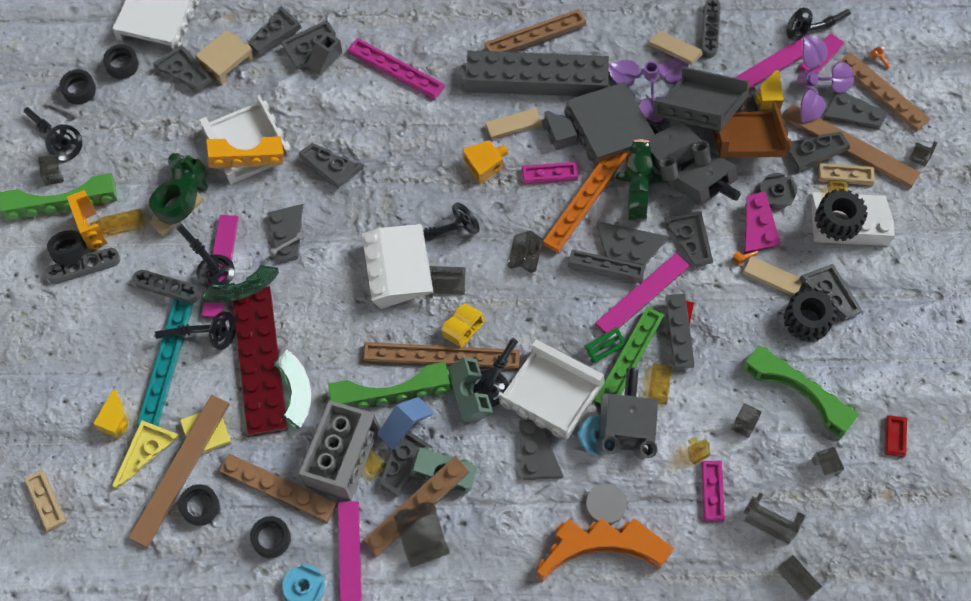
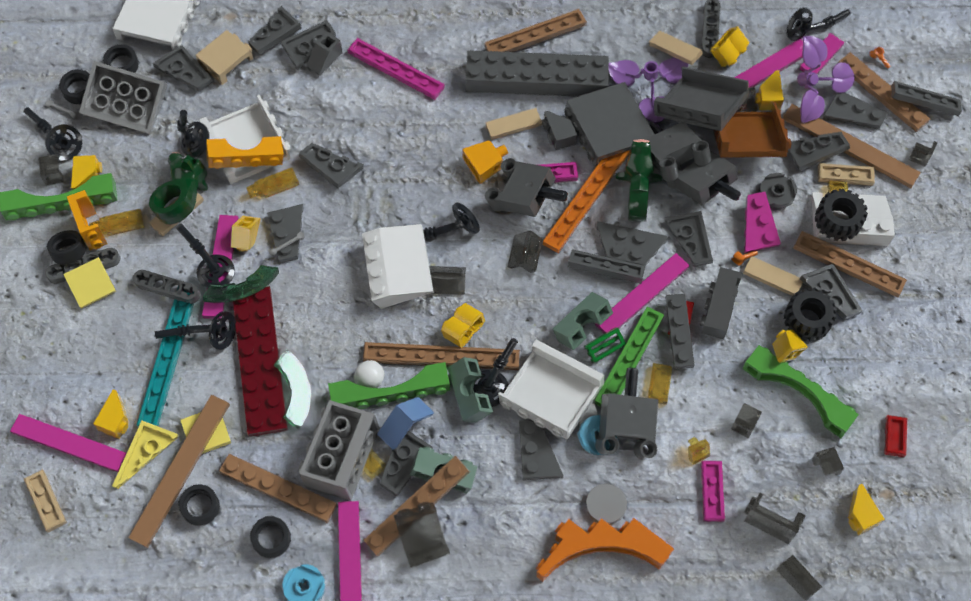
(68, 442): none -> dark pink tile
(83, 169): none -> yellow slope
(89, 283): none -> light yellow tile
(123, 97): none -> light grey slope
(192, 138): none -> black dish
(244, 233): none -> yellow slope
(273, 184): none -> clear yellow hinge
(369, 374): none -> white hair
(525, 189): none -> dark grey piece
(591, 309): none -> sand green arch
(721, 303): none -> dark grey wedge
(730, 46): none -> yellow brick
(788, 346): none -> yellow slope
(850, 264): none -> medium nougat plate
(863, 511): none -> yellow slope
(926, 98): none -> dark grey plate

